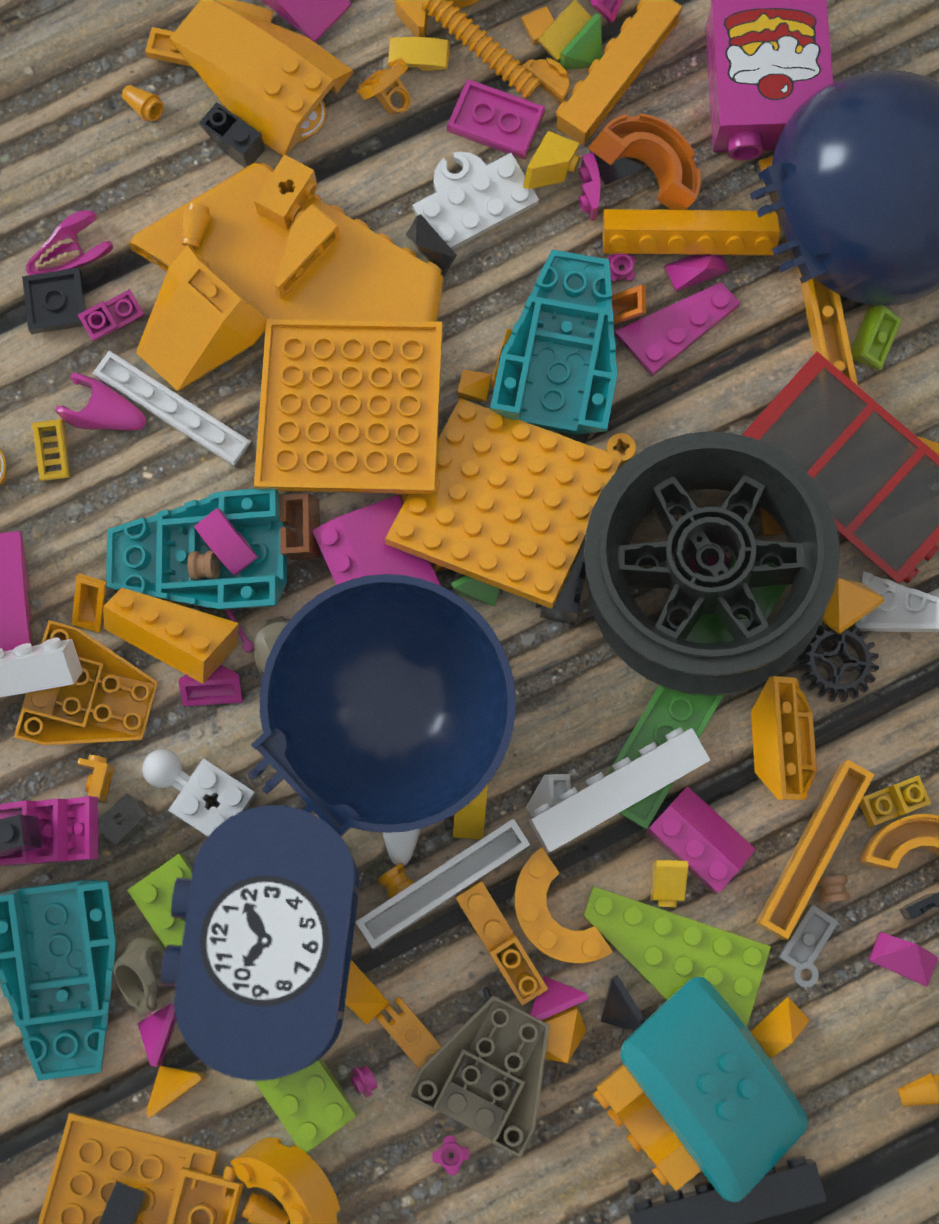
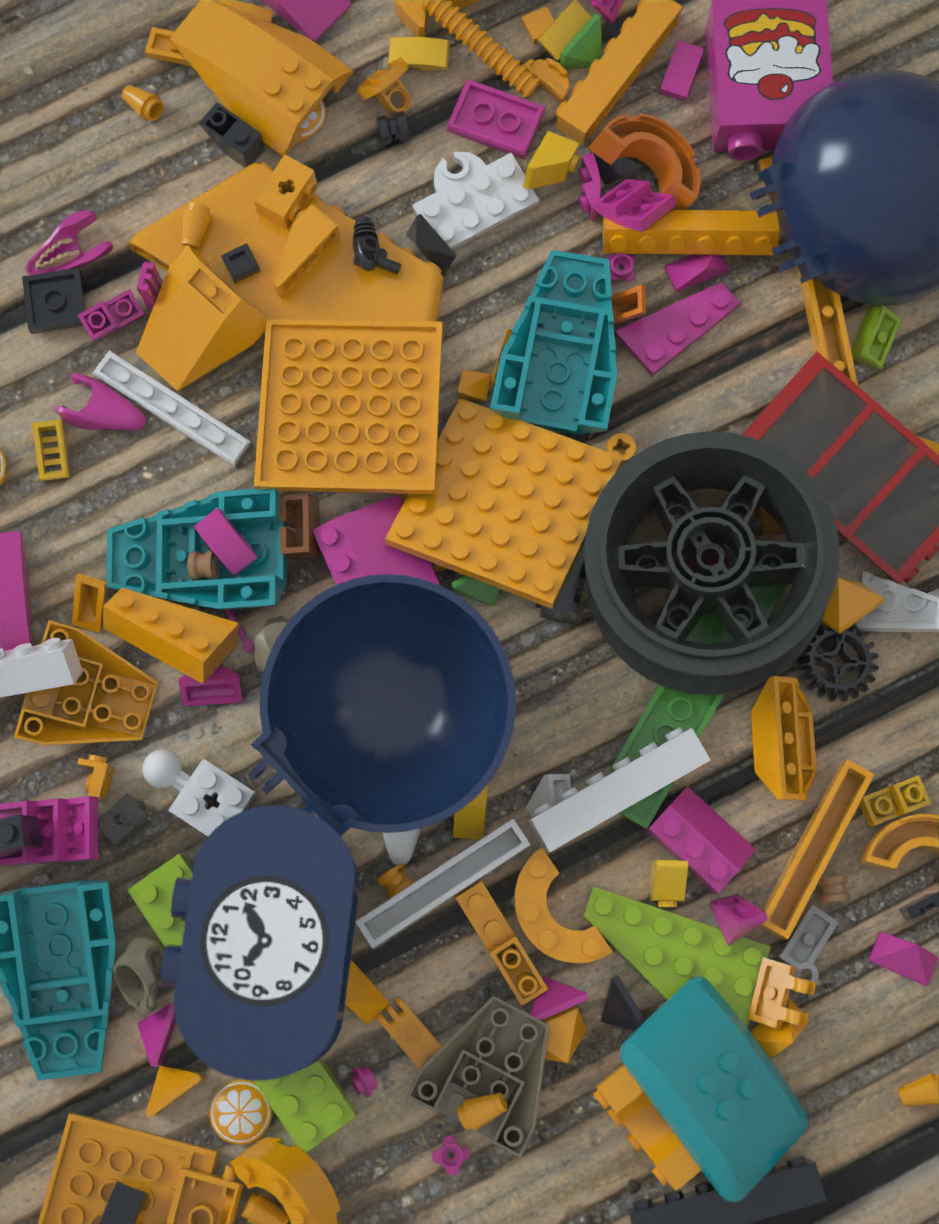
(149, 291): none -> dark pink tile
(240, 263): none -> black tile
(240, 1112): none -> dish
(367, 248): none -> black piece
(393, 128): none -> black wheel
(481, 1110): none -> light orange cone
(634, 204): none -> dark pink slope
(681, 70): none -> dark pink tile
(736, 916): none -> dark pink slope
(772, 995): none -> light orange plate

